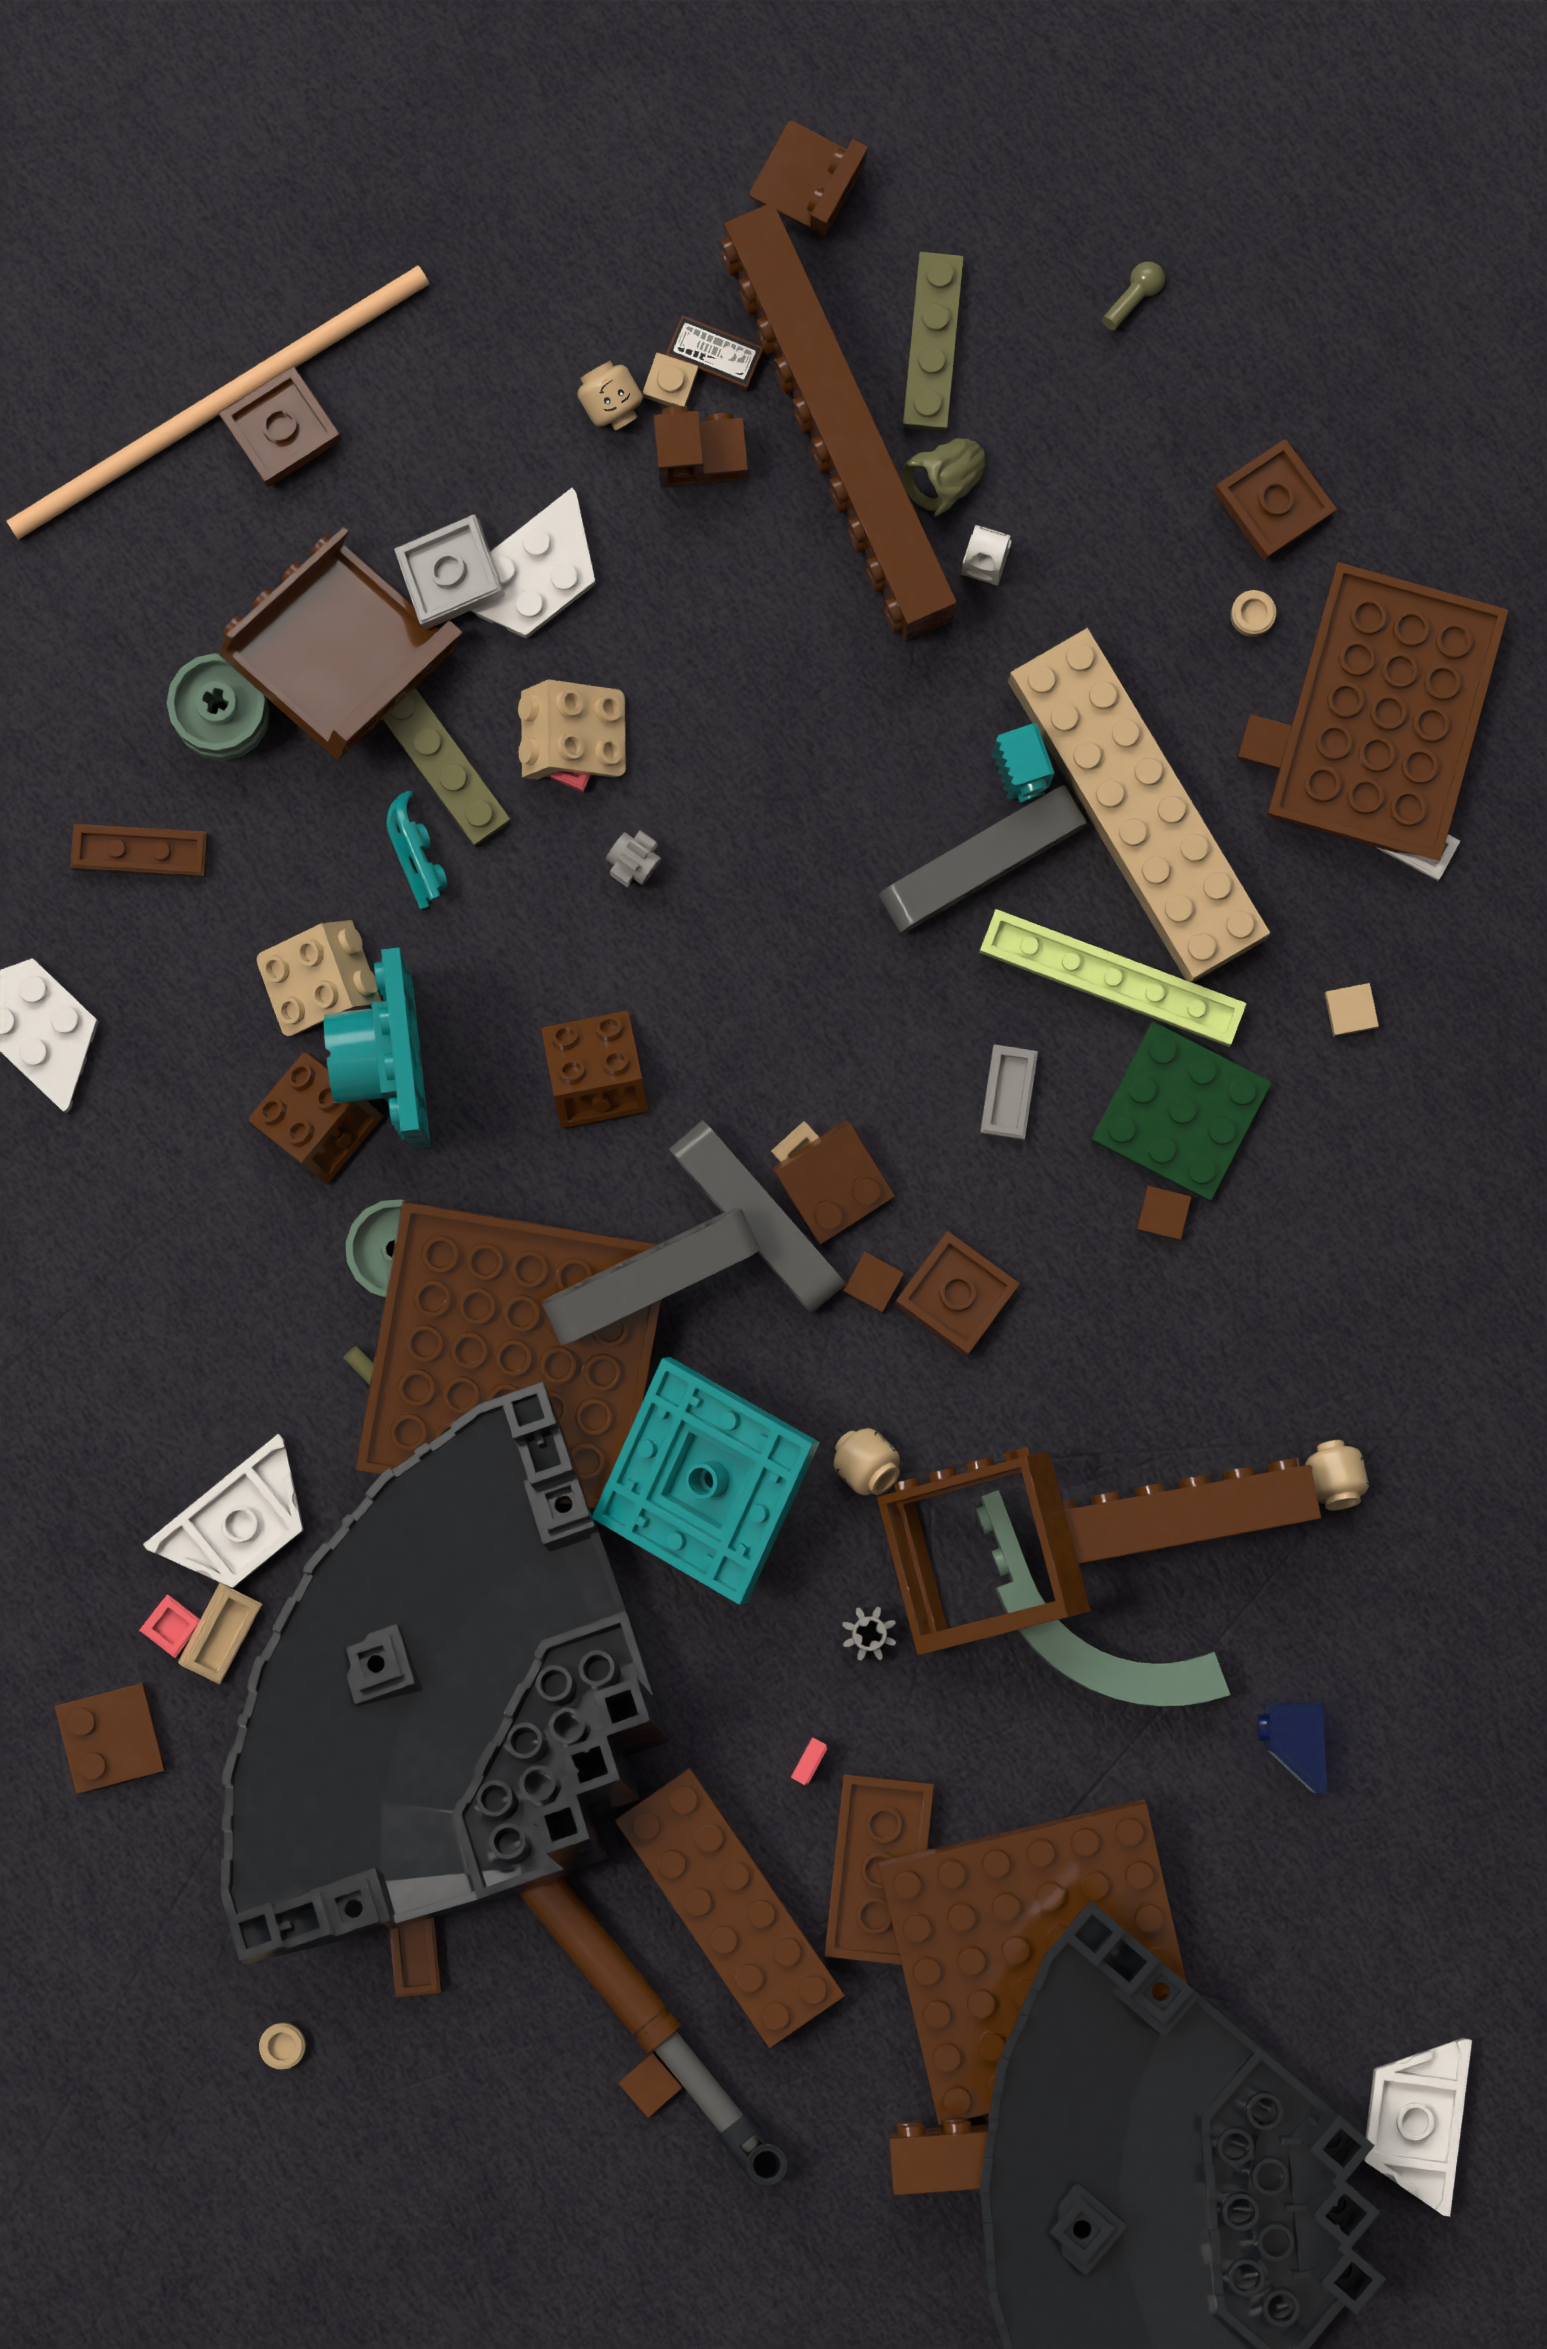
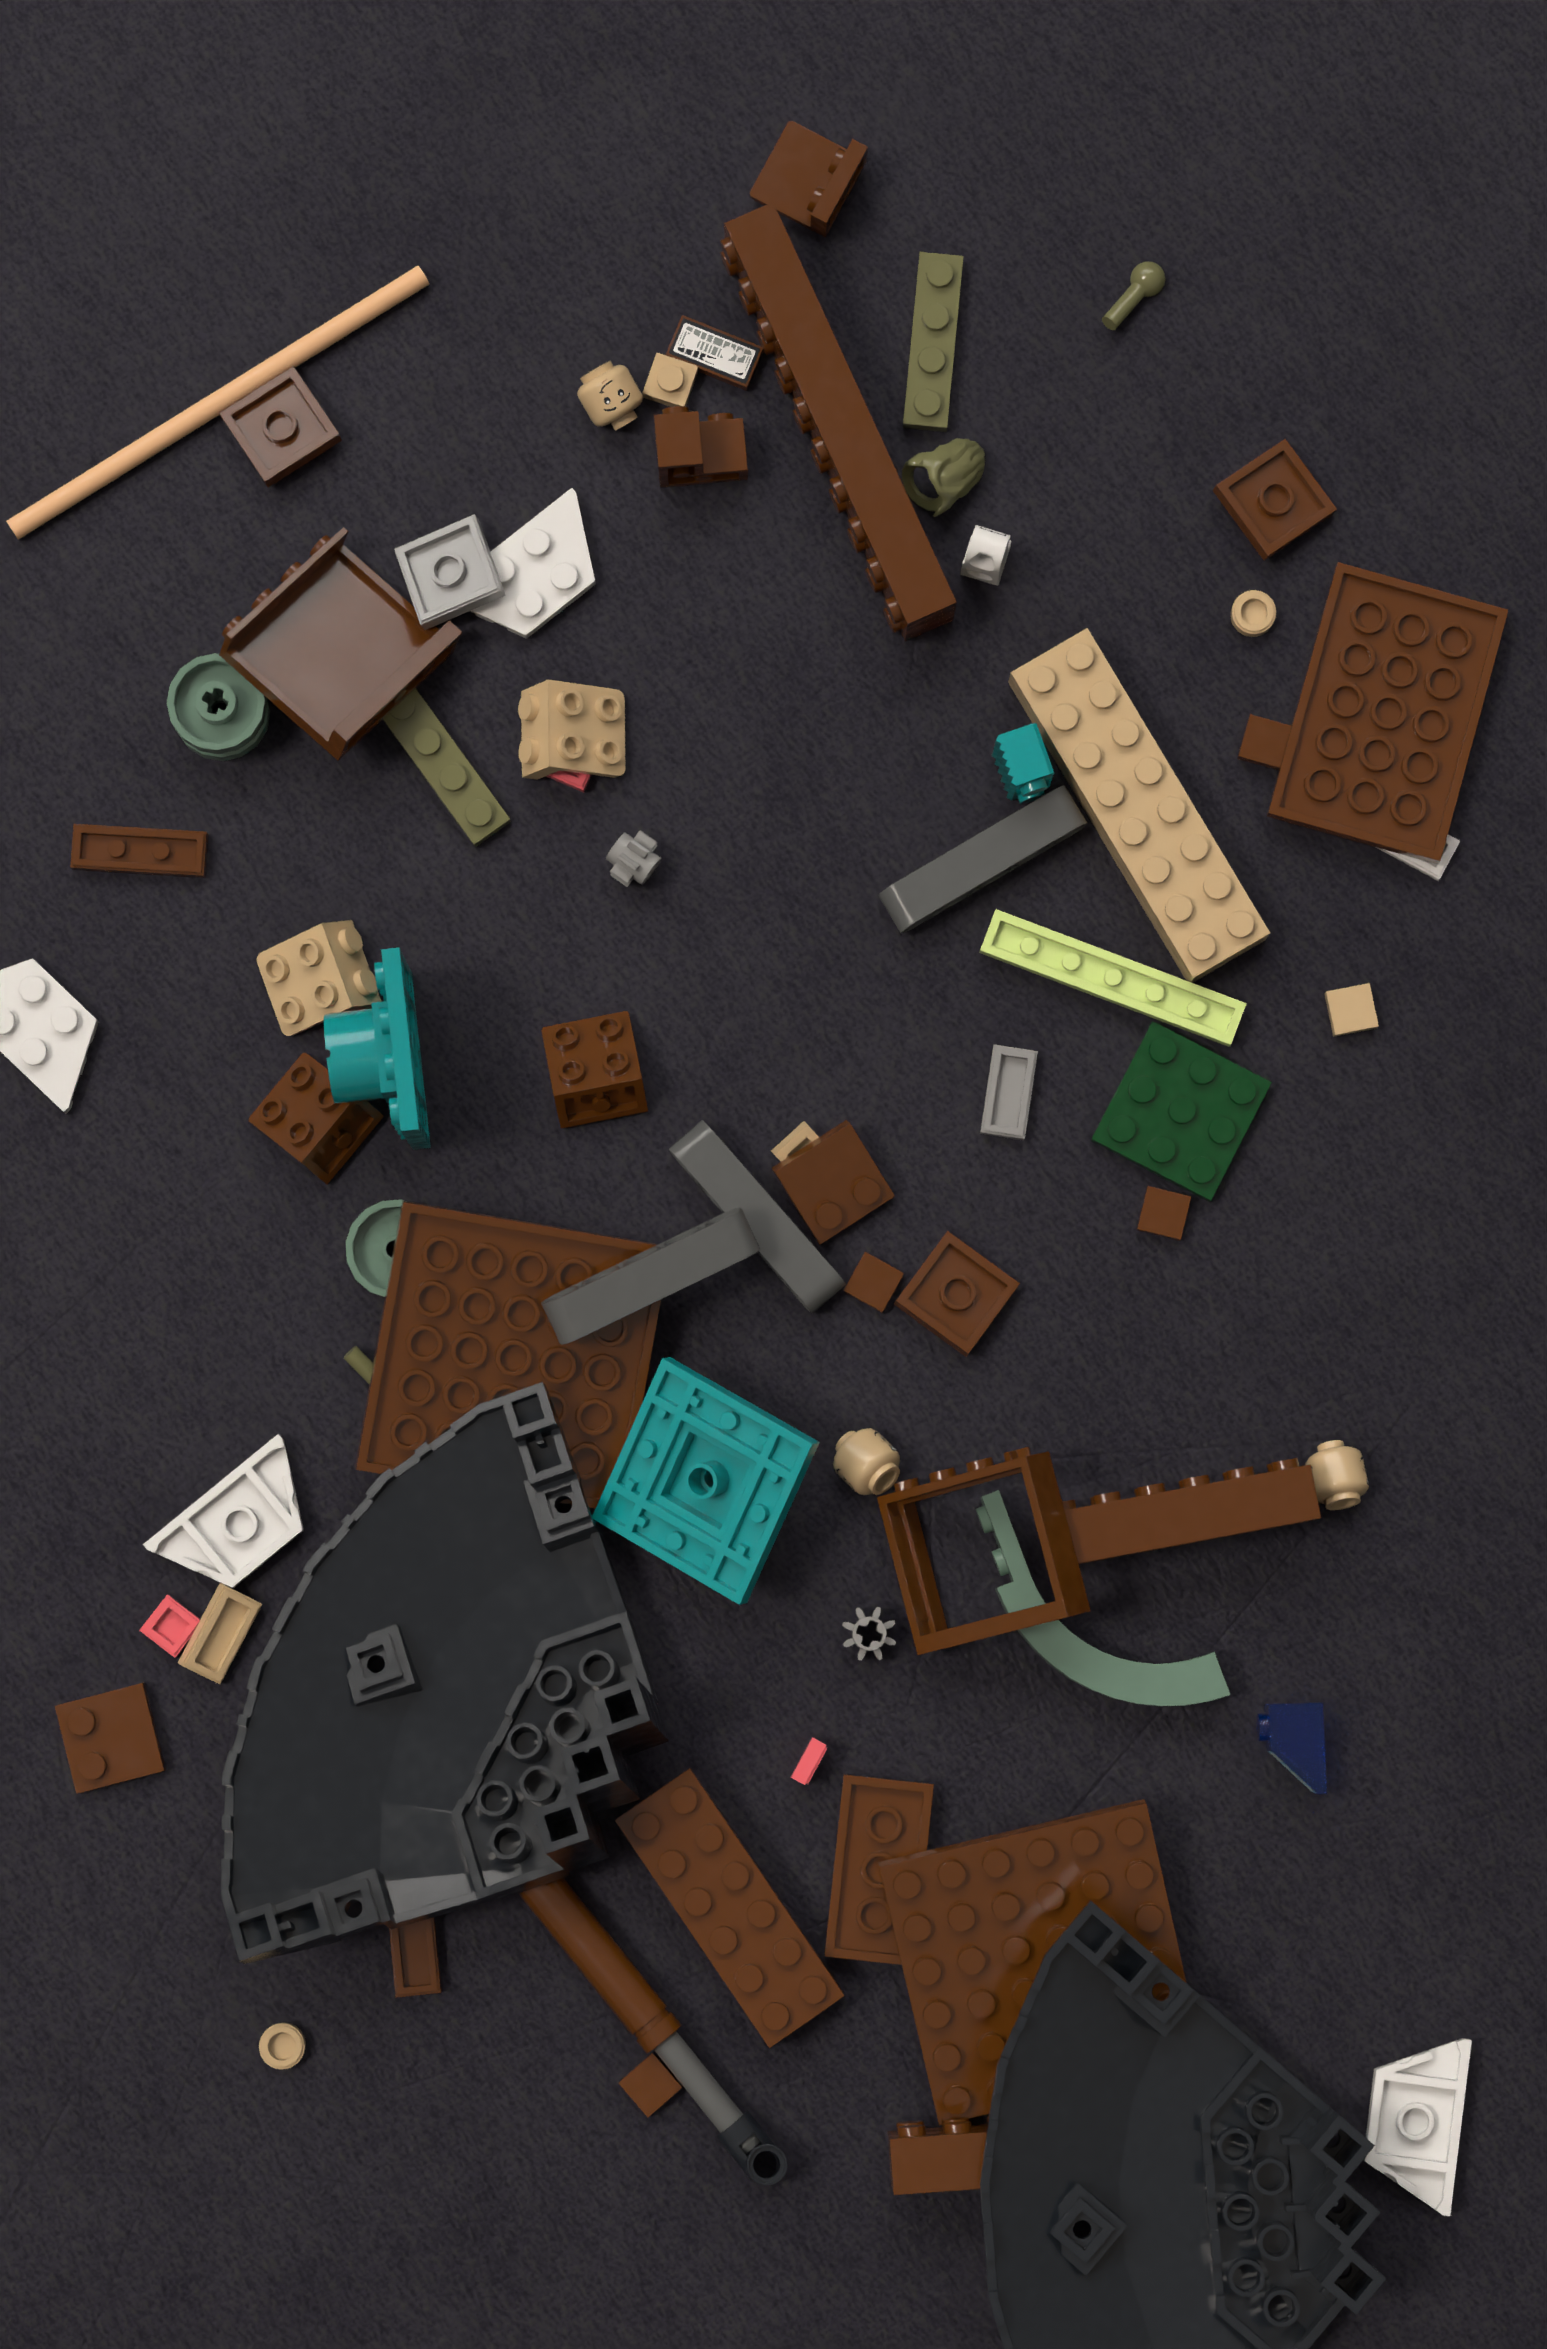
(409, 844): teal piece -> none

